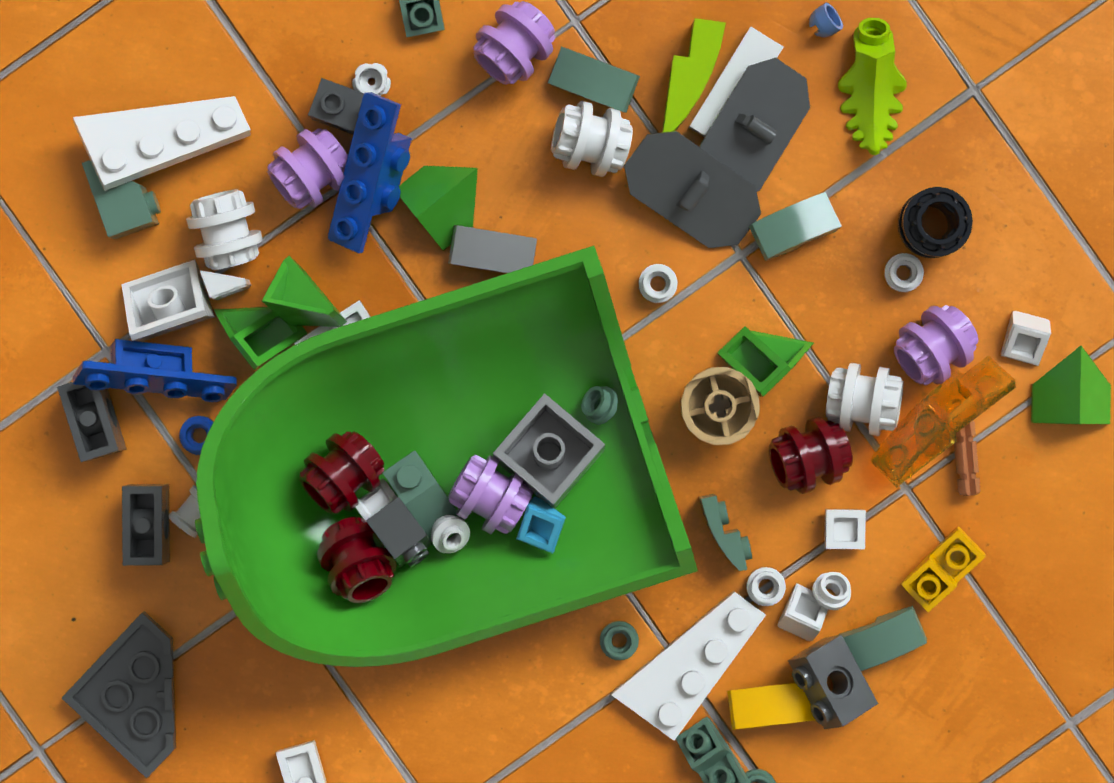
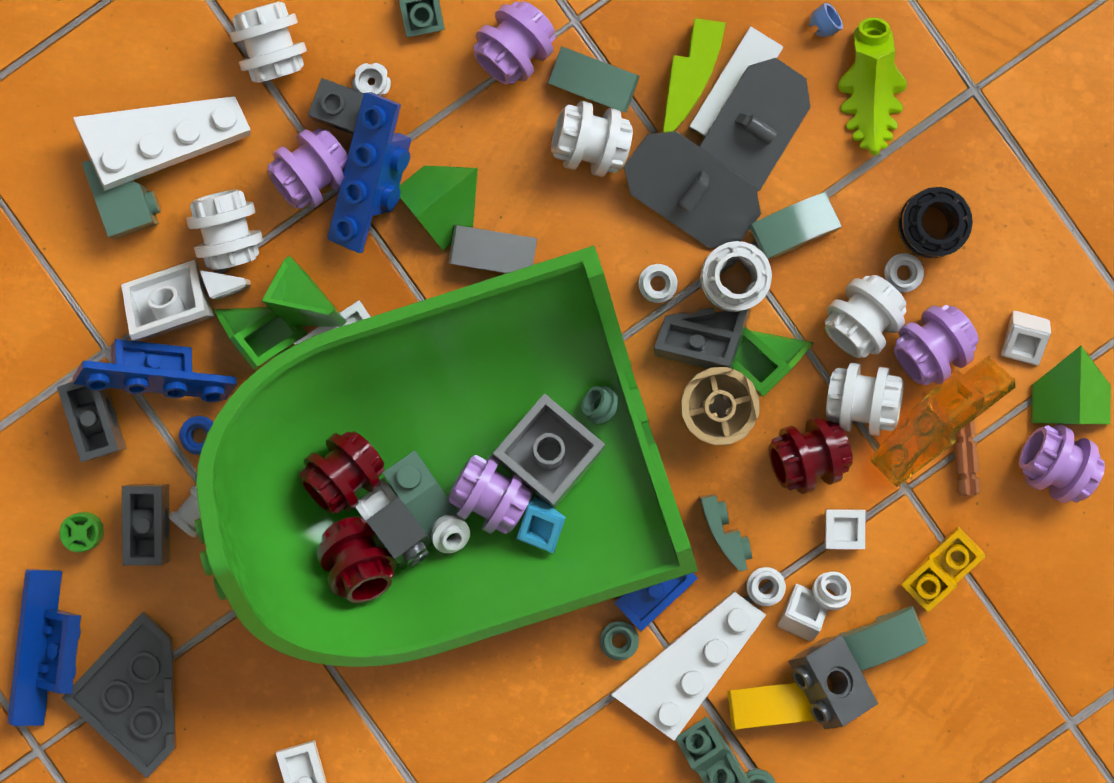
(43, 649): none -> blue bracket
(75, 536): none -> bright green wheel
(268, 42): none -> white piece
(647, 603): none -> blue plate
(702, 338): none -> dark grey wing
(750, 257): none -> white piece
(871, 309): none -> white piece
(1064, 465): none -> lavender piece

